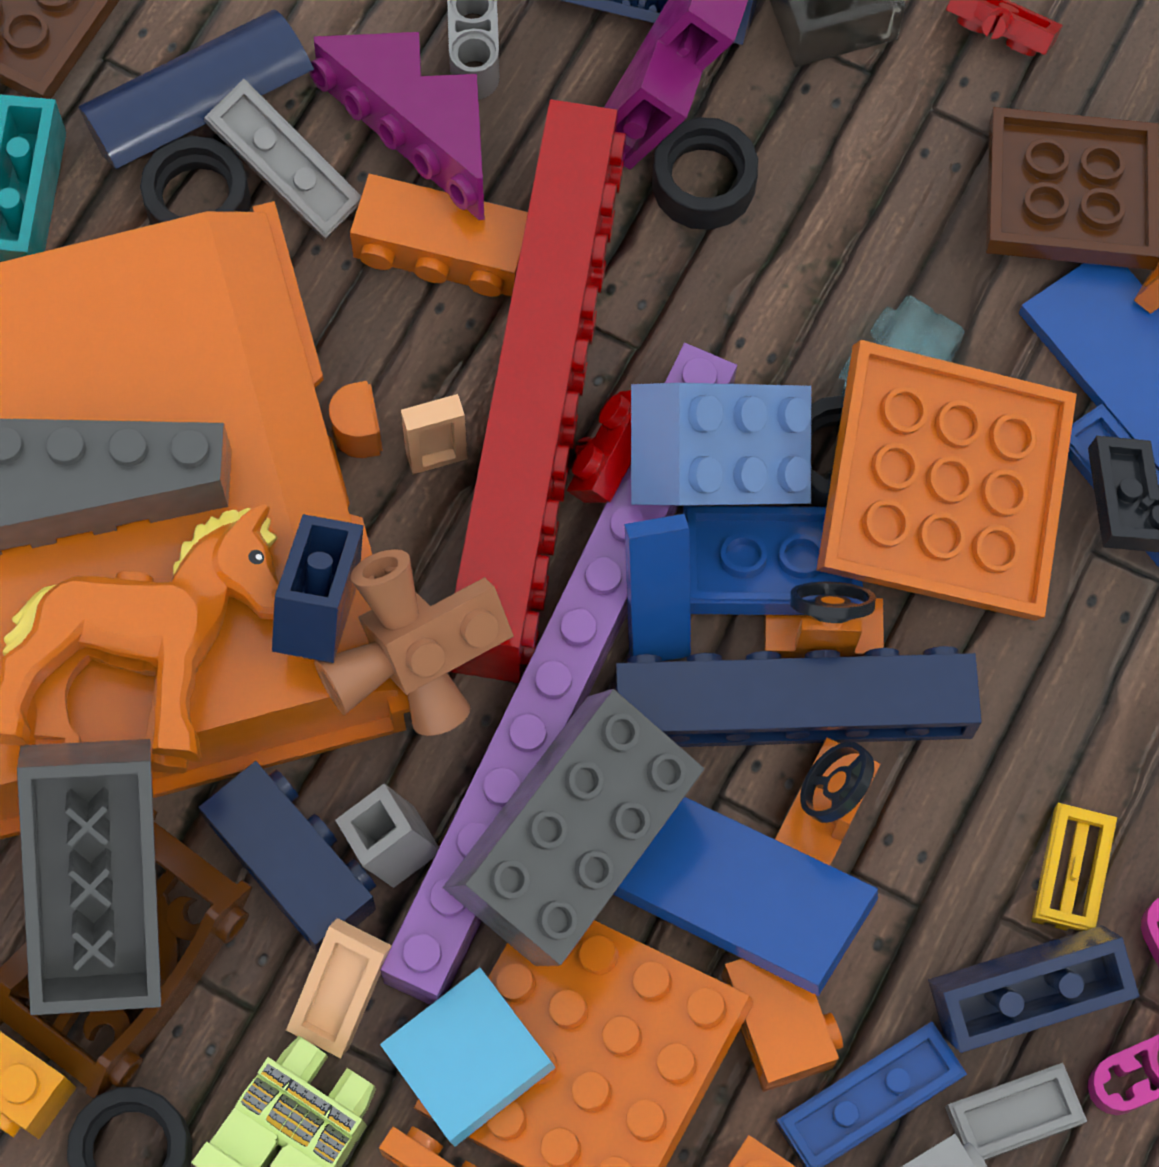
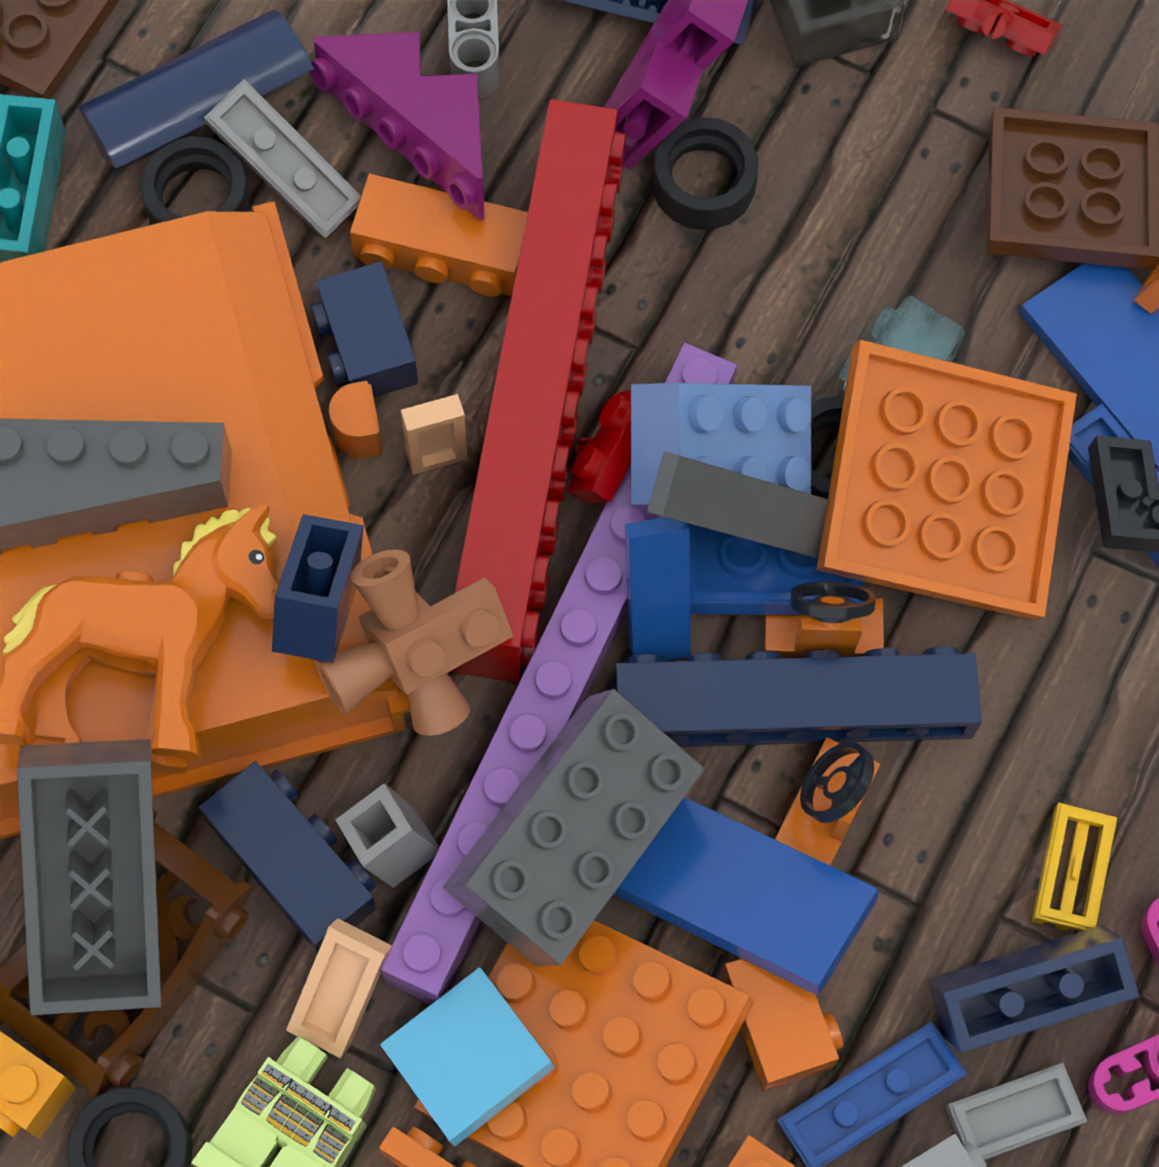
(365, 330): none -> dark blue brick
(738, 505): none -> dark grey tile

